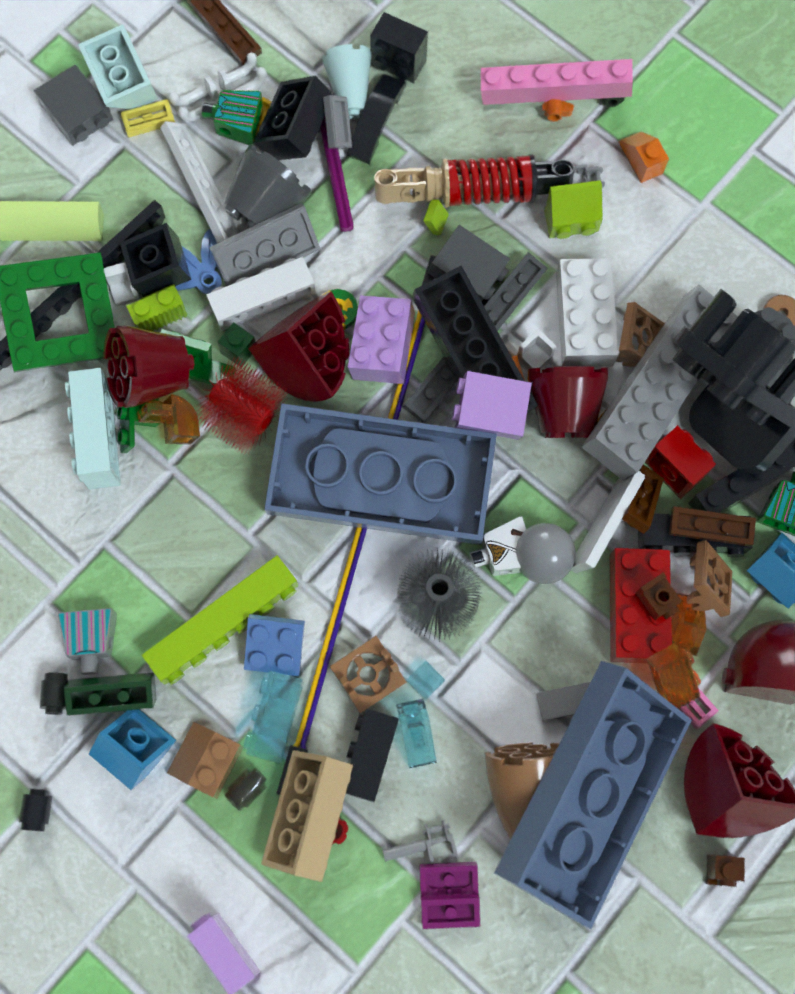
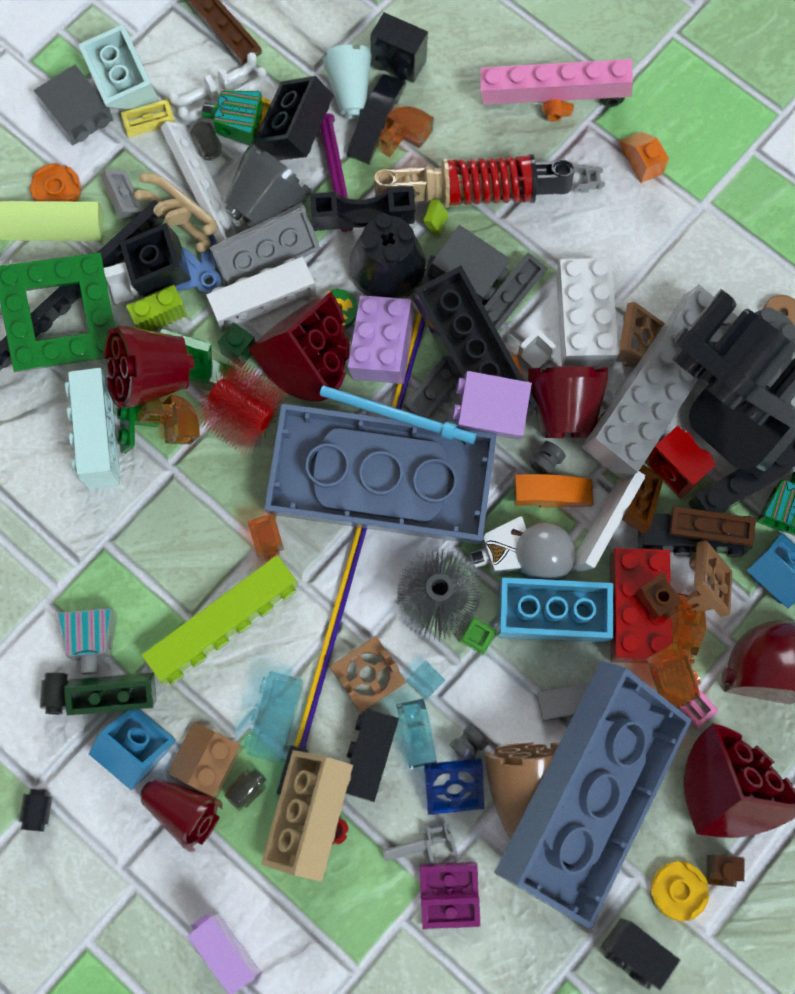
(55, 184): none -> orange tile
(121, 193): none -> light grey plate
(178, 209): none -> tan piece
(181, 811): none -> dark red cone
(206, 140): none -> clear smoke brick
(266, 536): none -> clear orange brick
(274, 645): medium blue plate -> none
(335, 212): none -> black arch
(337, 122): light grey tile -> none
(387, 258): none -> black cone
(406, 124): none -> clear orange brick
(446, 430): none -> medium azure bar
(464, 748): none -> dark grey wheel
(474, 801): none -> clear blue piece
(478, 636): none -> bright green tile
(547, 459): none -> dark grey wheel
(552, 491): none -> orange slope
(555, 610): none -> medium azure brick
(574, 209): lime slope -> none
(640, 953): none -> black brick
(679, 891): none -> yellow tile

